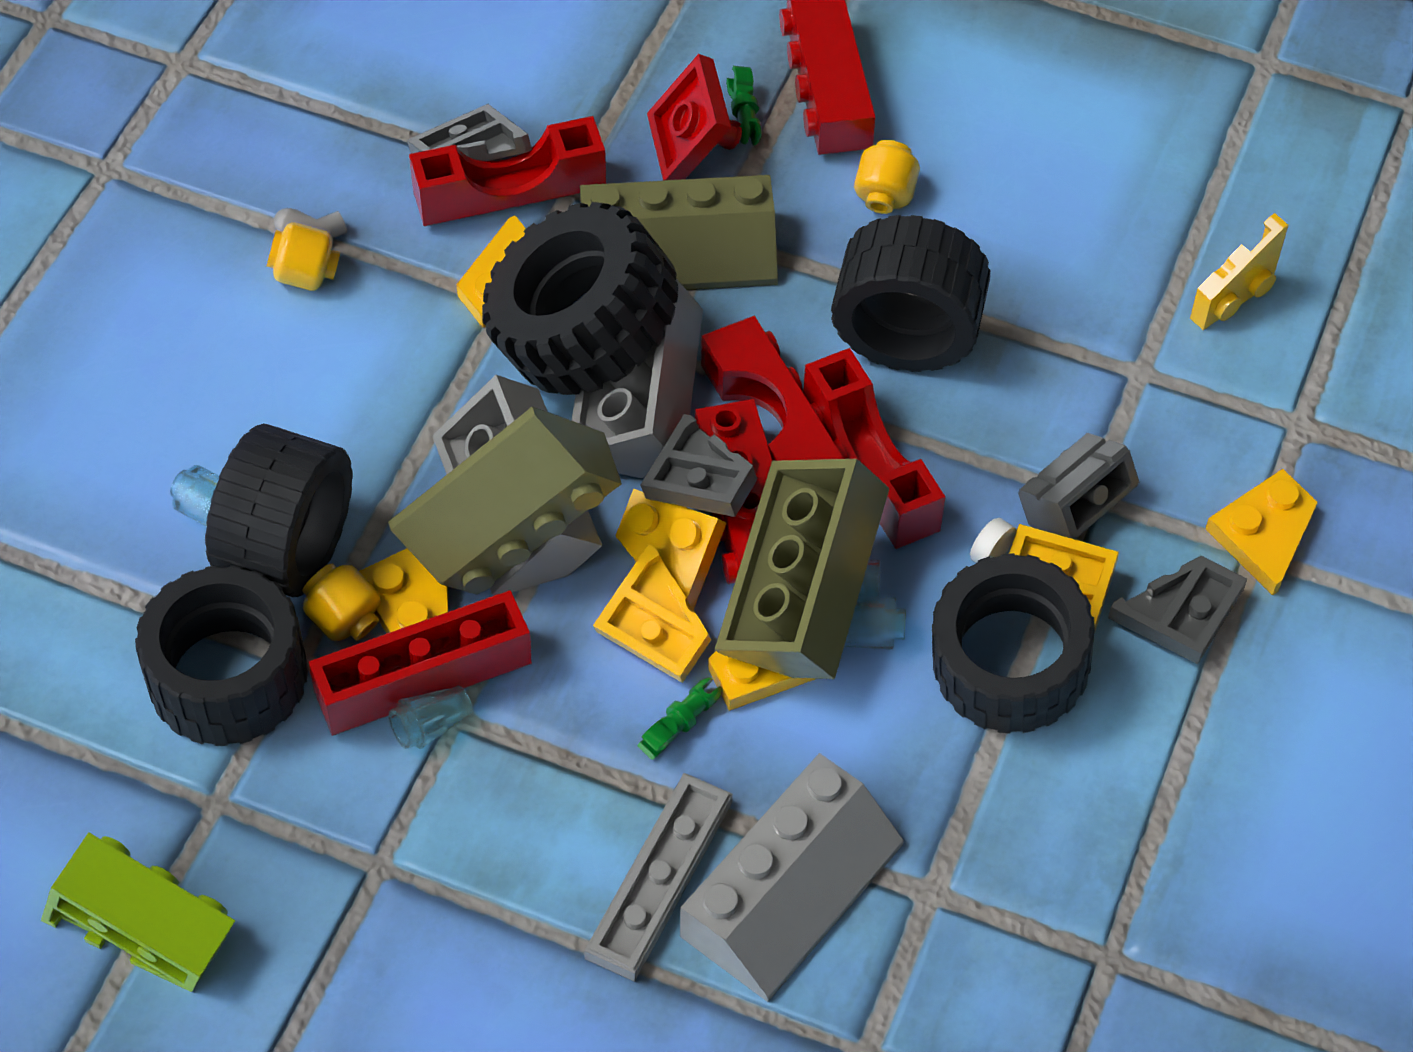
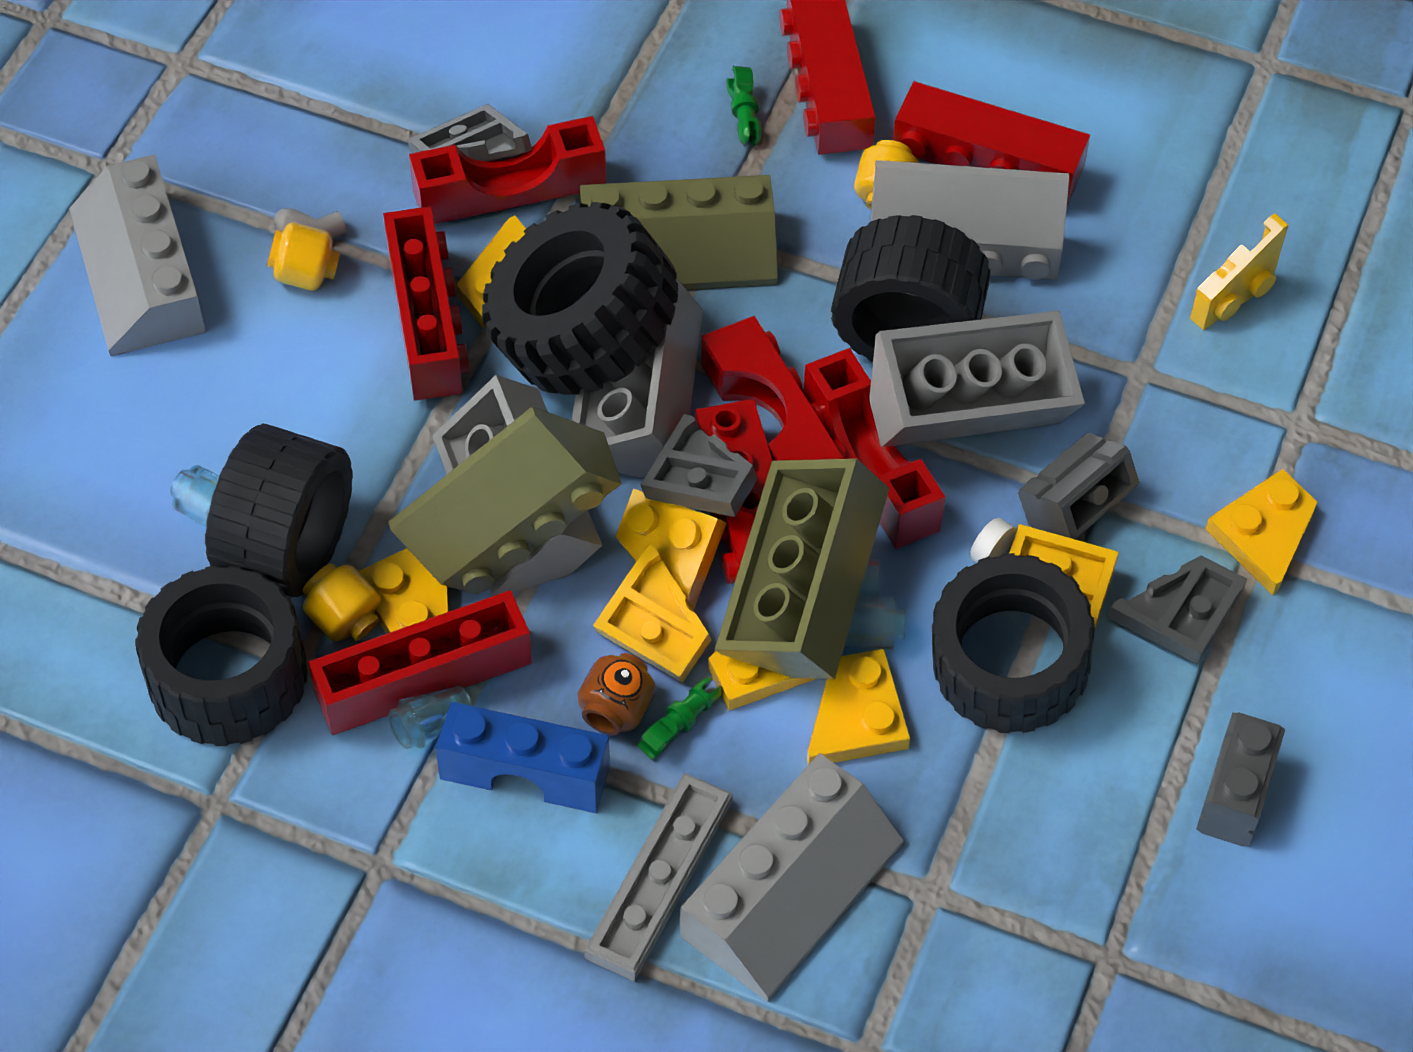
(135, 258): none -> light grey slope
(138, 911): lime wedge -> none
(423, 303): none -> red brick
(560, 759): none -> blue arch
(616, 693): none -> dark orange head
(691, 120): red tile -> none
(859, 711): none -> yellow wing
(972, 133): none -> red brick
(972, 378): none -> light grey slope
(1007, 212): none -> light grey slope
(1240, 779): none -> dark grey brick

